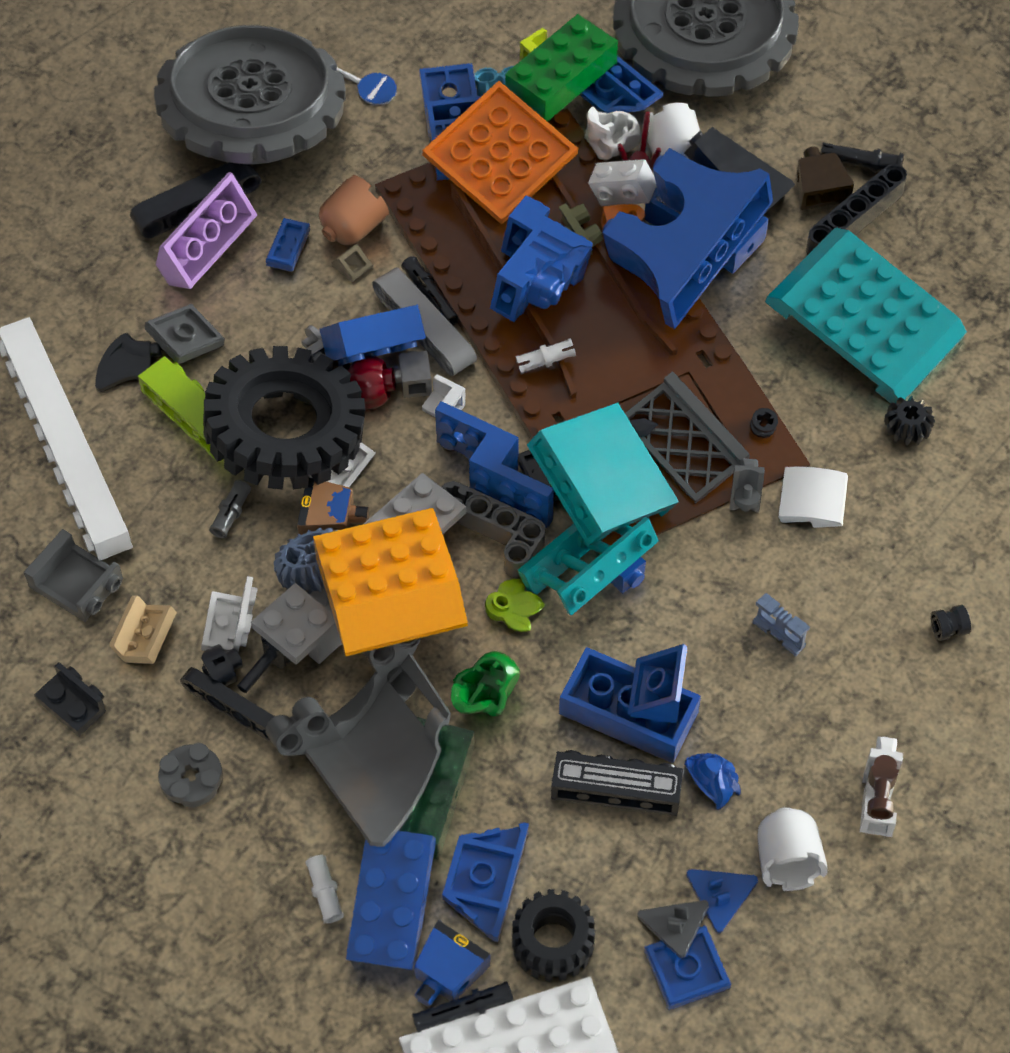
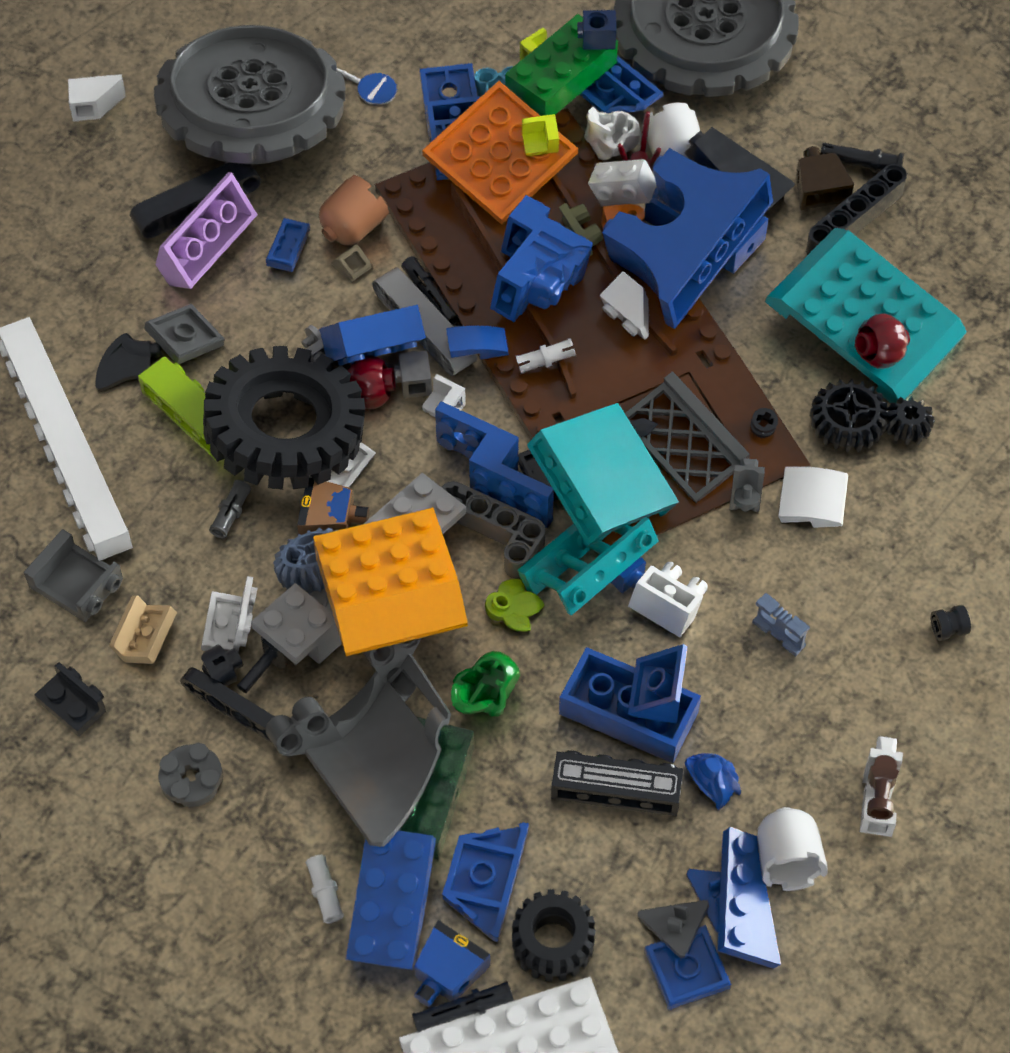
(94, 96): none -> white slope
(481, 340): none -> blue slope
(540, 135): none -> neon yellow panel
(598, 29): none -> dark blue brick
(629, 303): none -> white slope
(666, 599): none -> white brick
(744, 905): none -> wing
(831, 416): none -> black gear
(885, 338): none -> dark red plant

